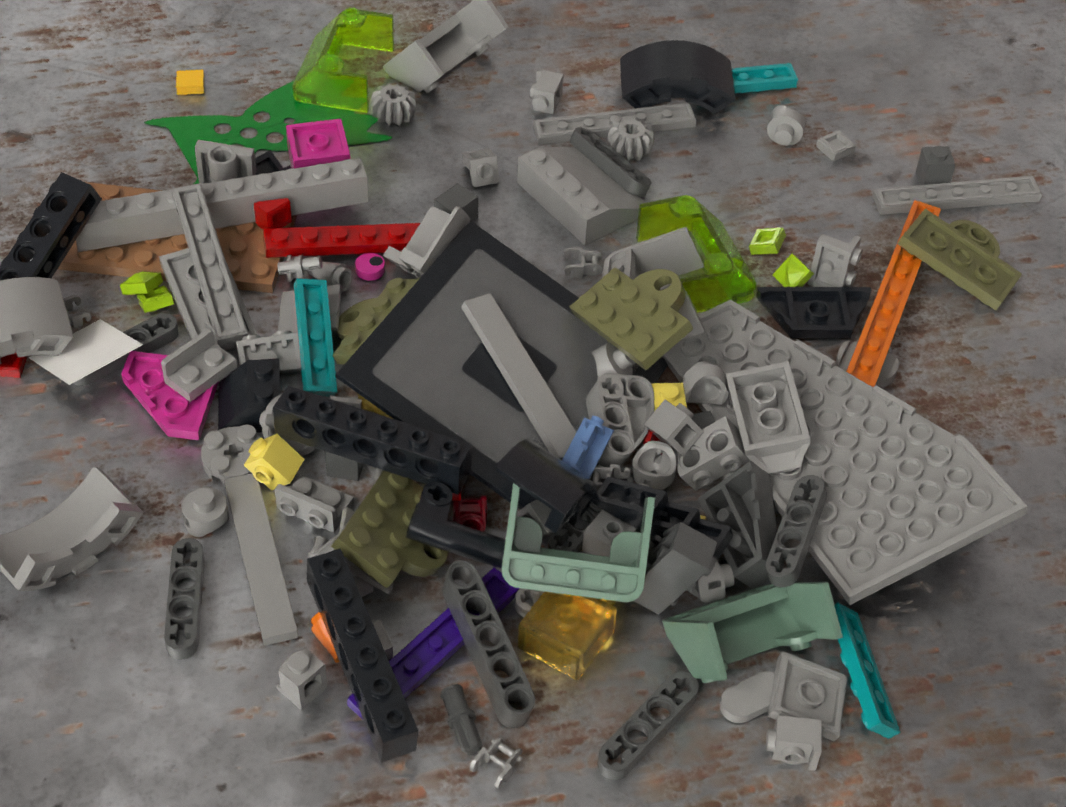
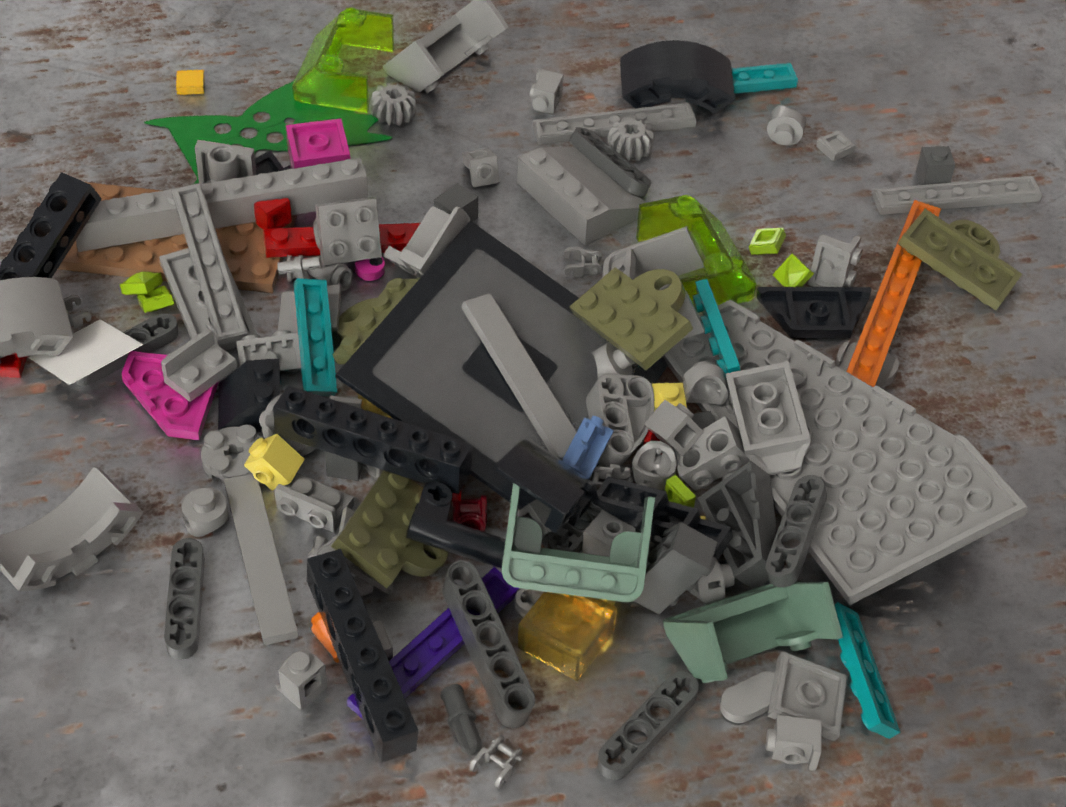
(347, 231): none -> light grey plate
(679, 492): none -> lime tile
(713, 324): none -> teal plate

